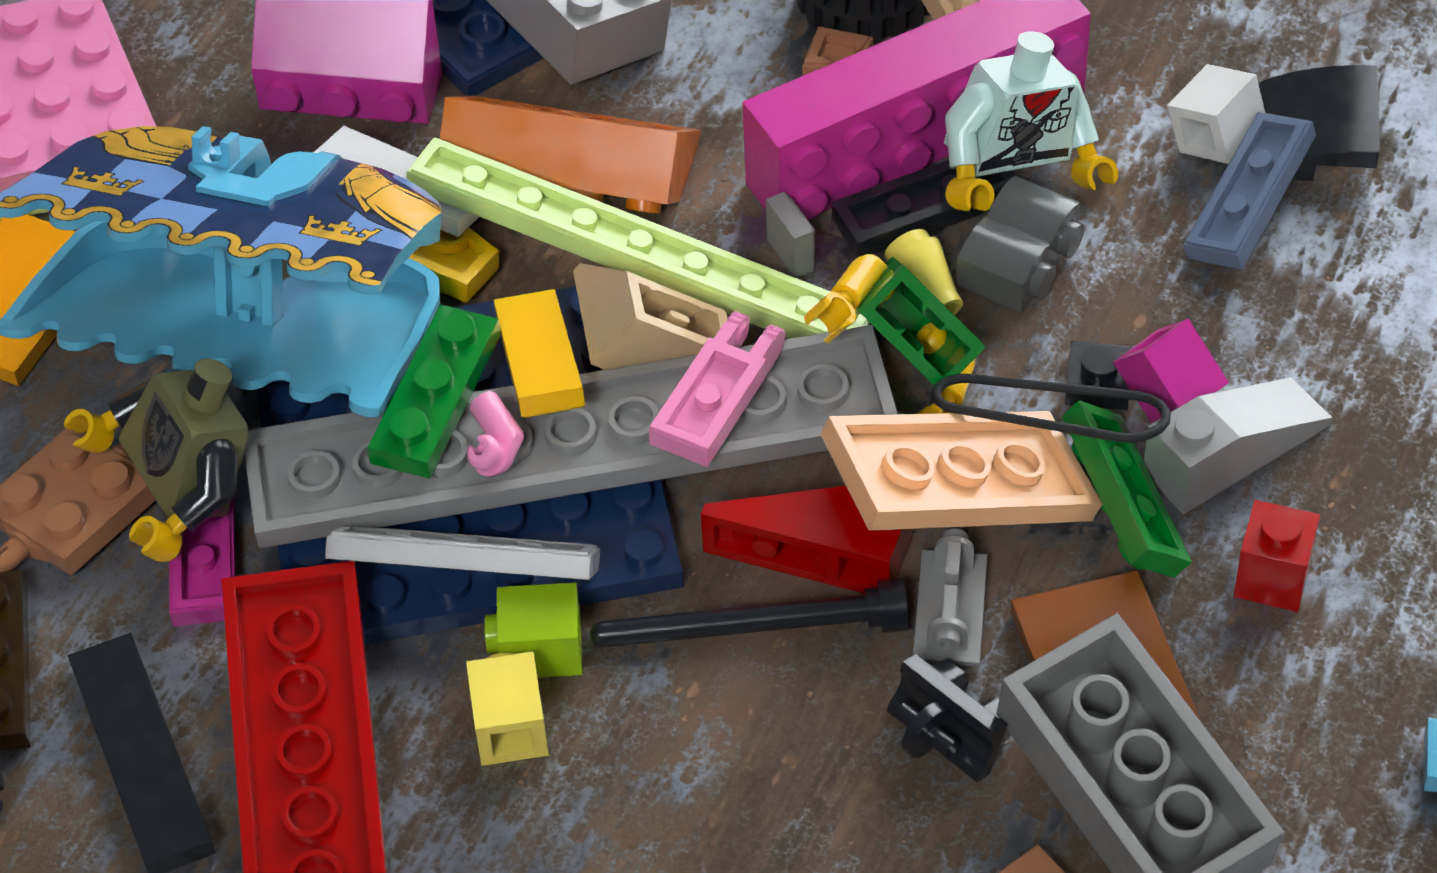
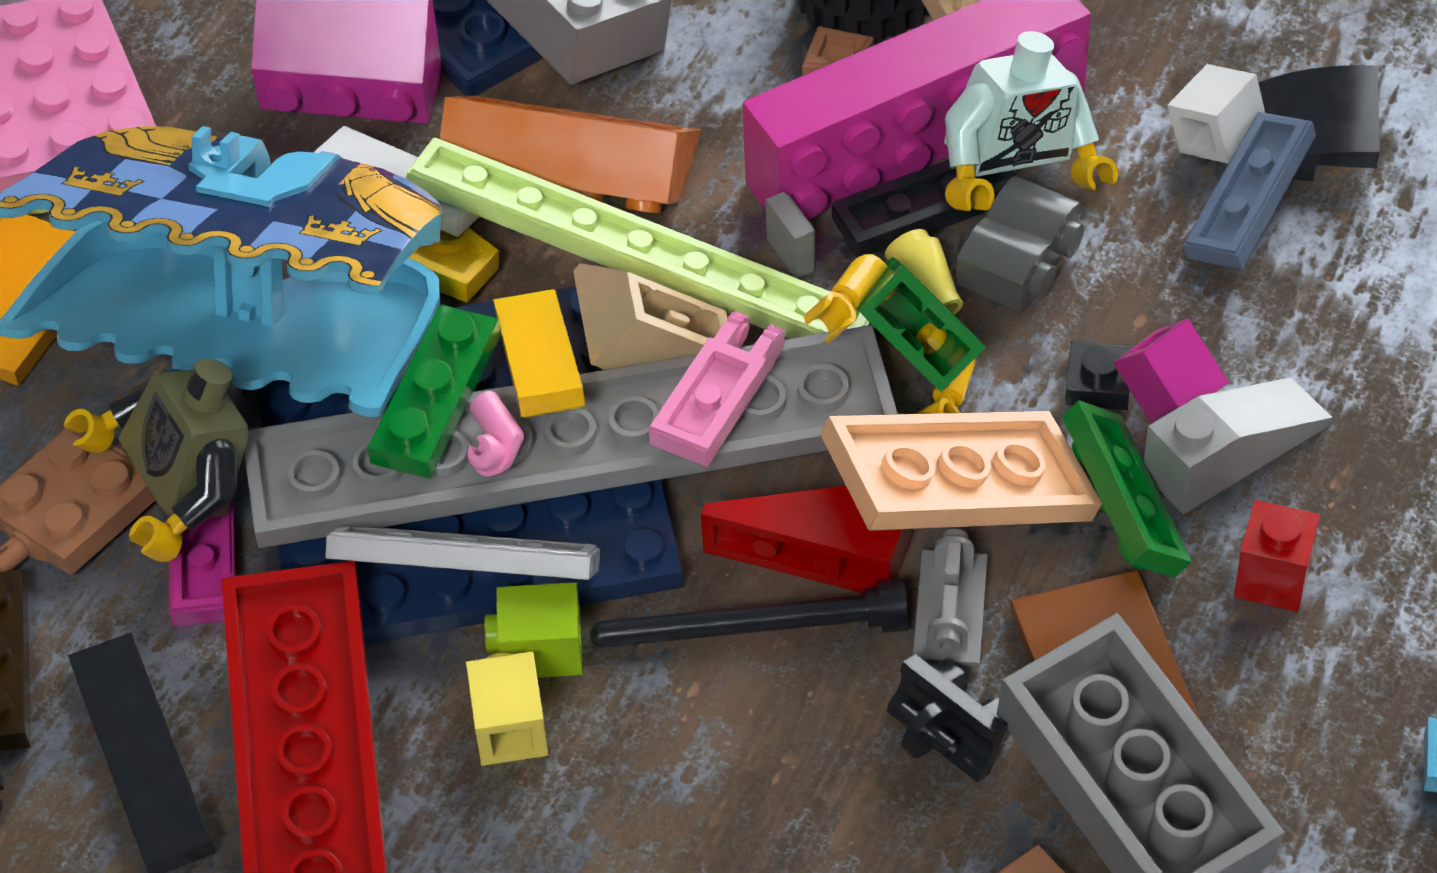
(1053, 387): black piece -> none

